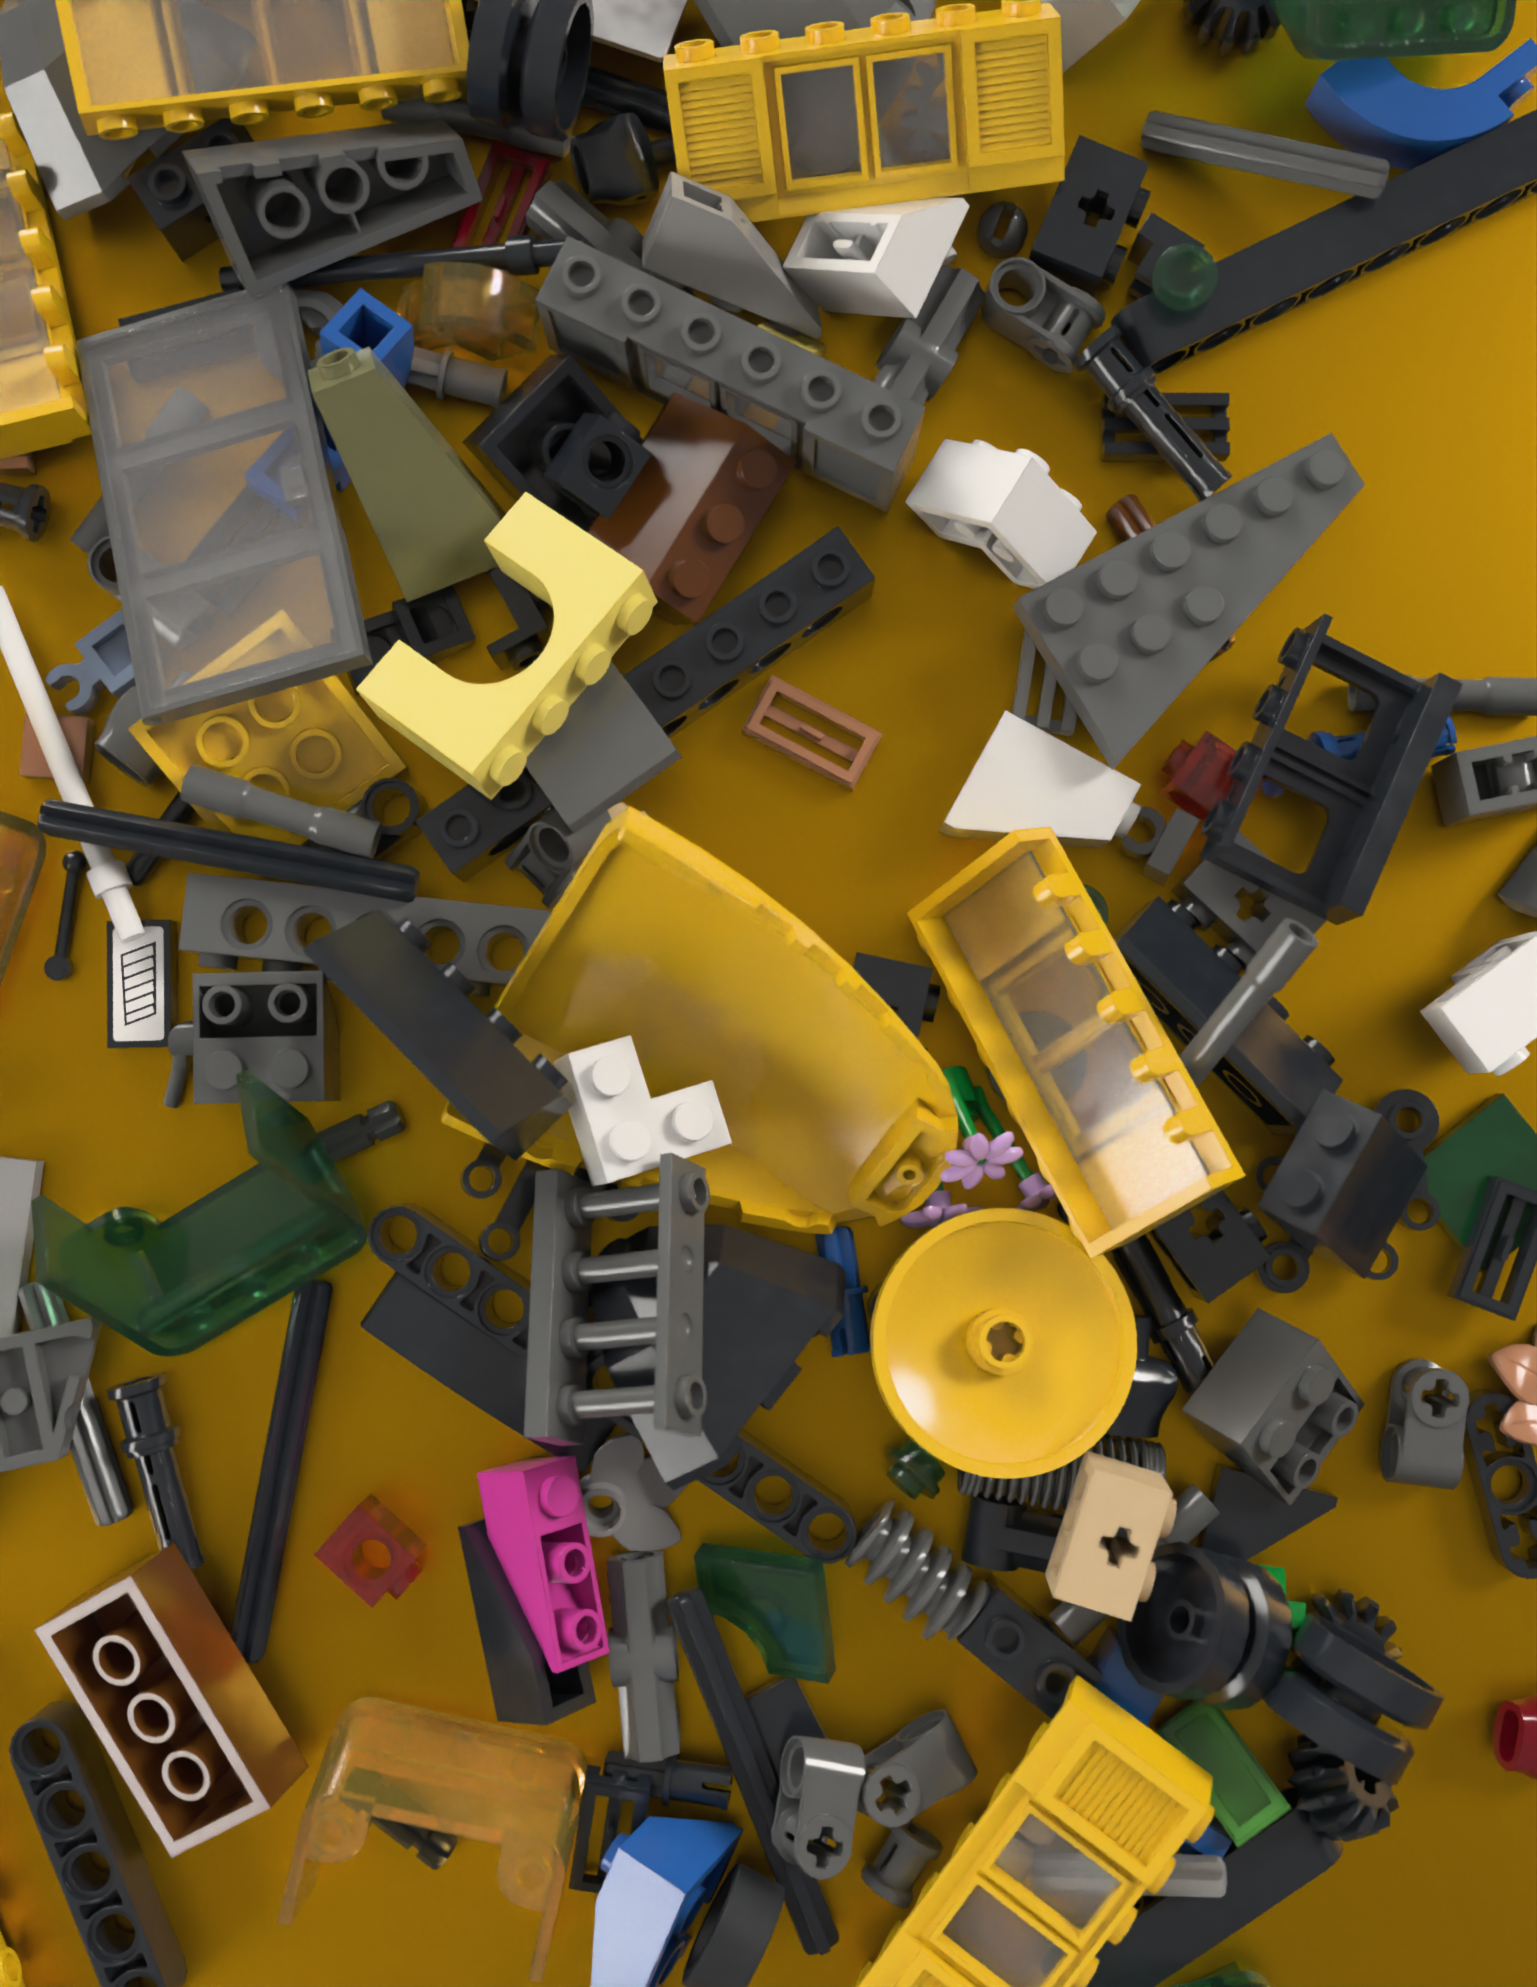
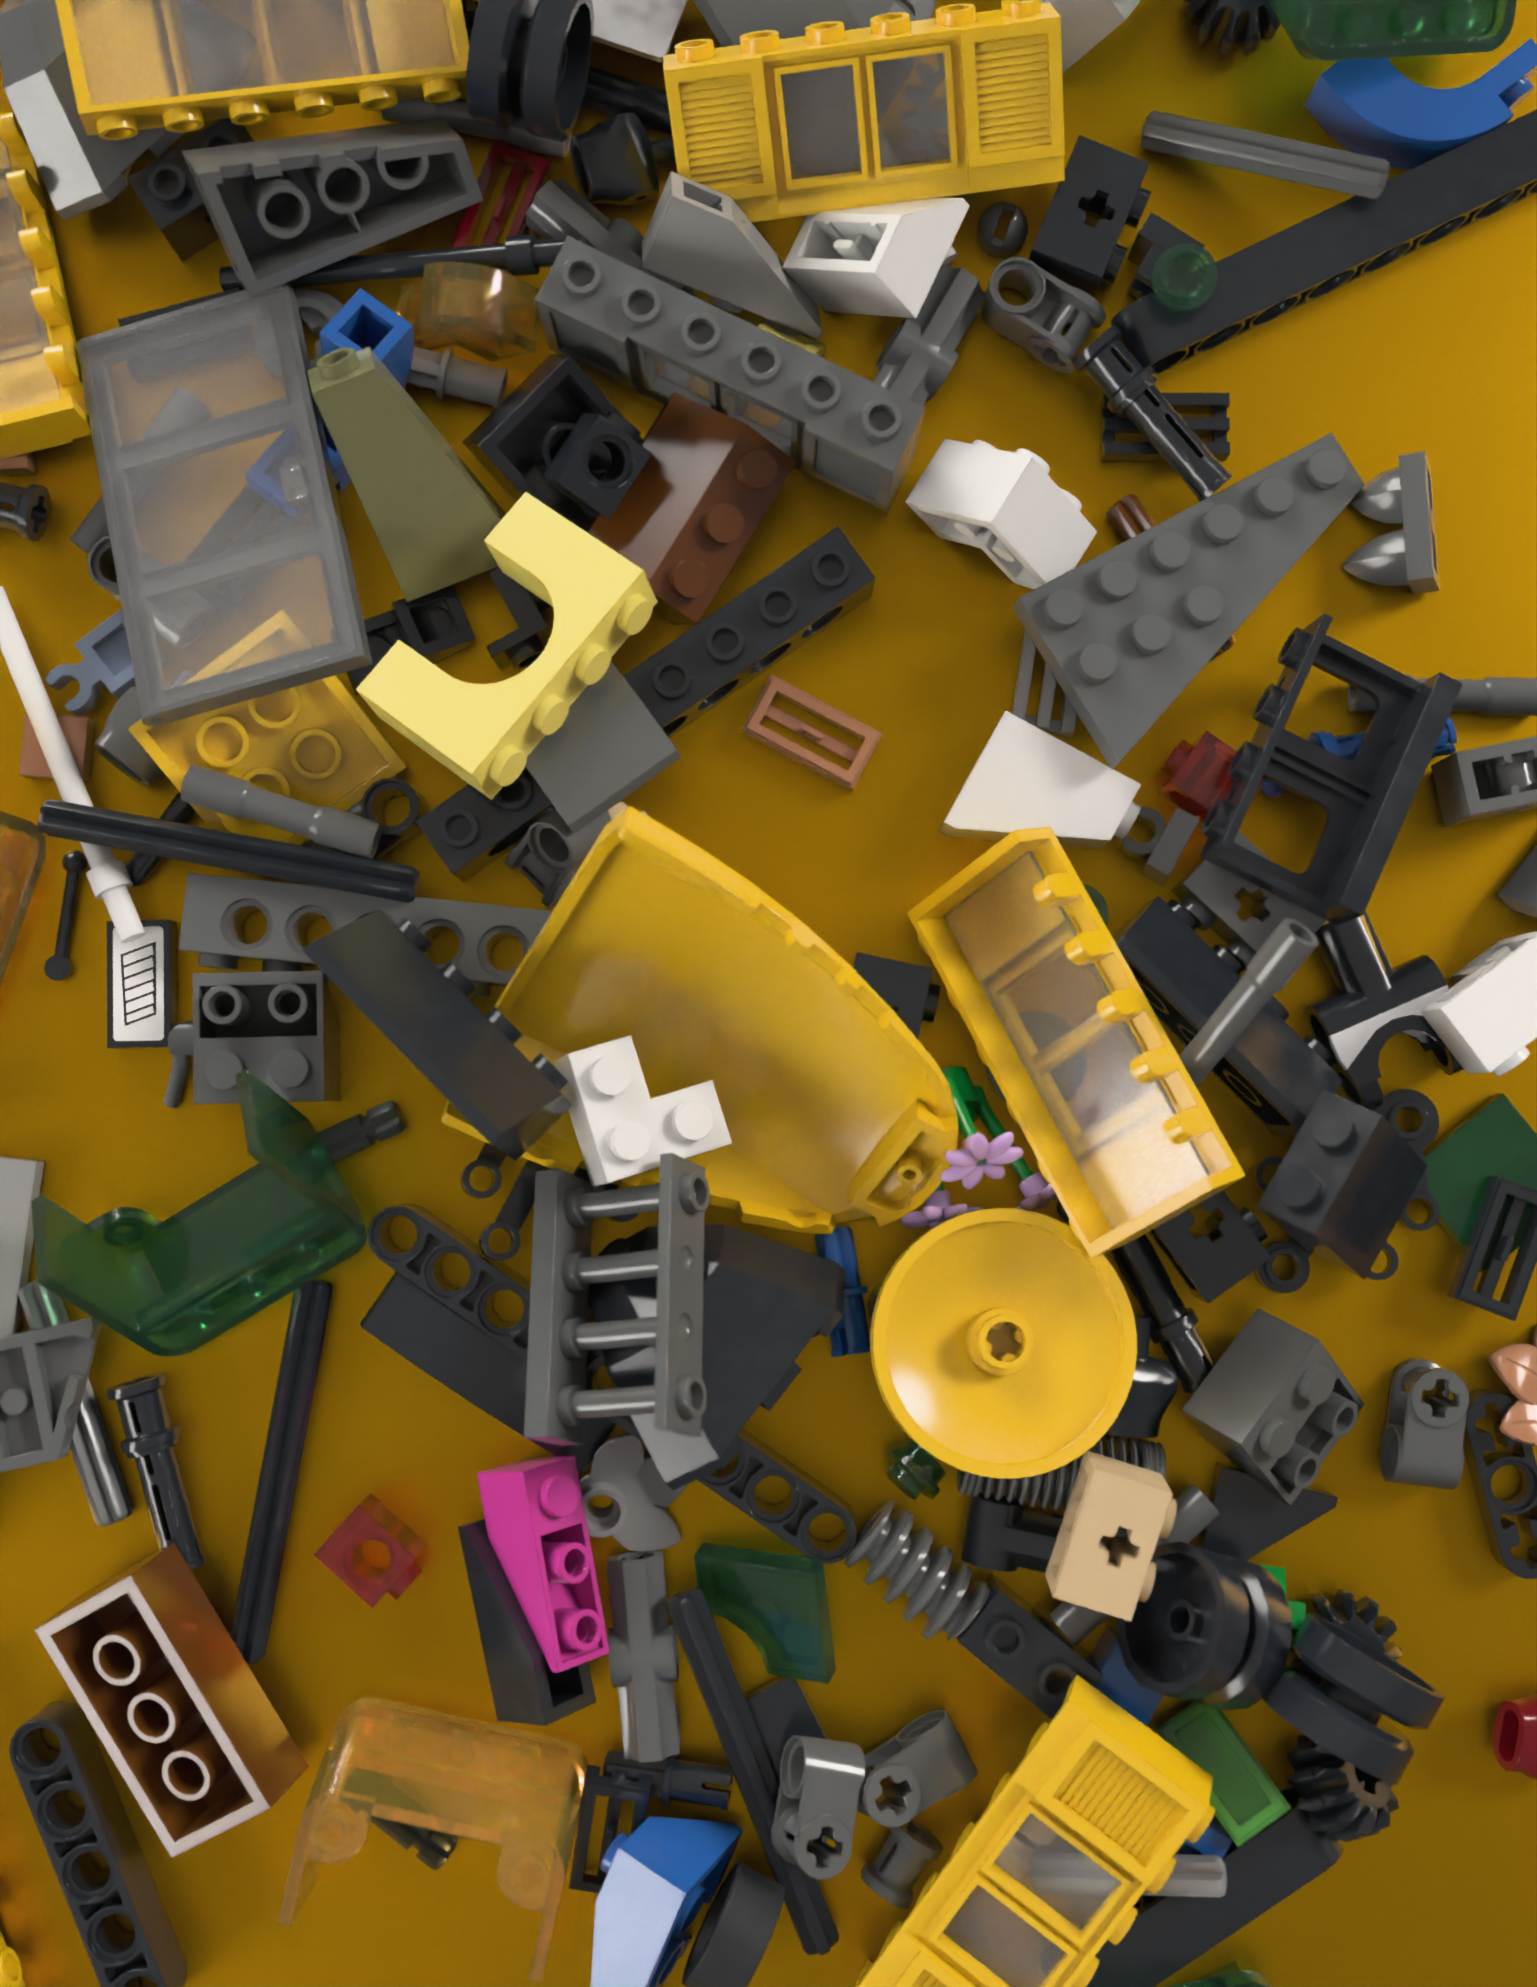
(1372, 1007): none -> black connector
(1405, 554): none -> dark grey tile

